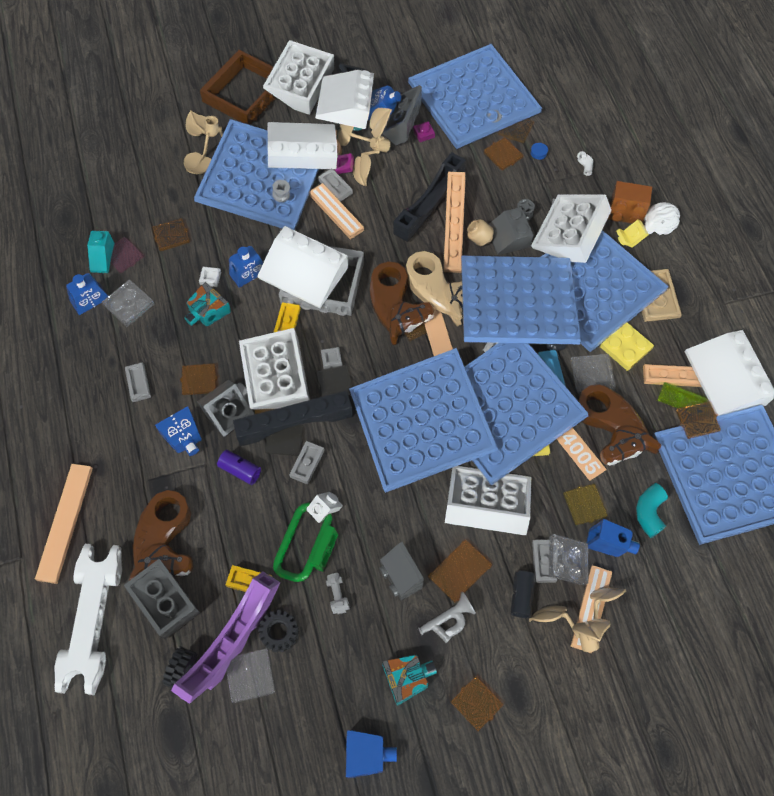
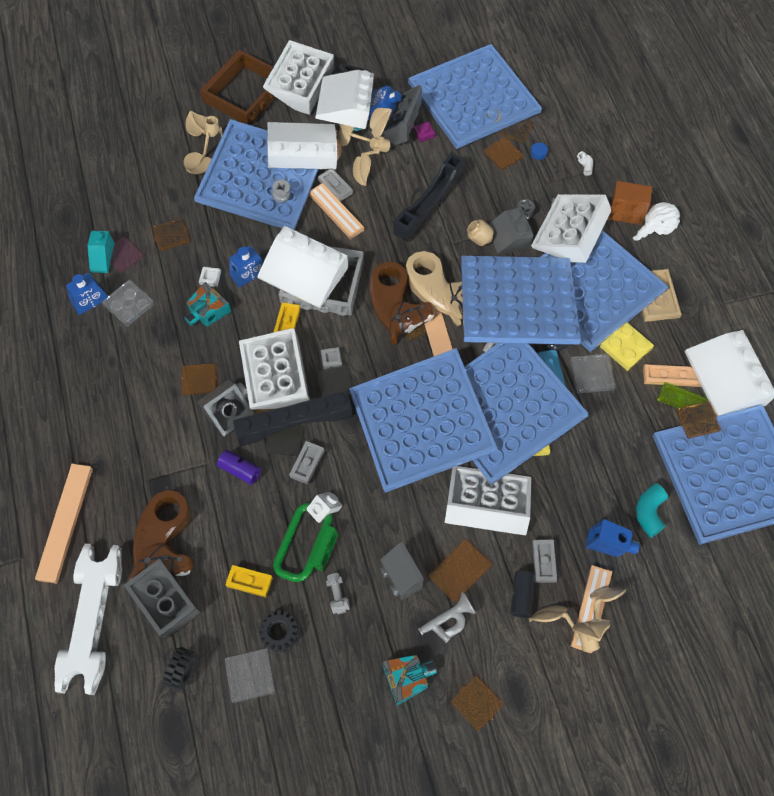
(137, 382): light grey tile -> none
(180, 431): blue torso -> none
(231, 641): medium lavender arch -> none
(344, 163): magenta plate -> none
(366, 754): blue torso -> none
(454, 222): light nougat tile -> none
(568, 559): clear plate -> none
(581, 454): light nougat sticker -> none
(585, 504): clear yellow piece -> none
(629, 431): reddish brown animal -> none
(633, 234): light yellow bracket -> none

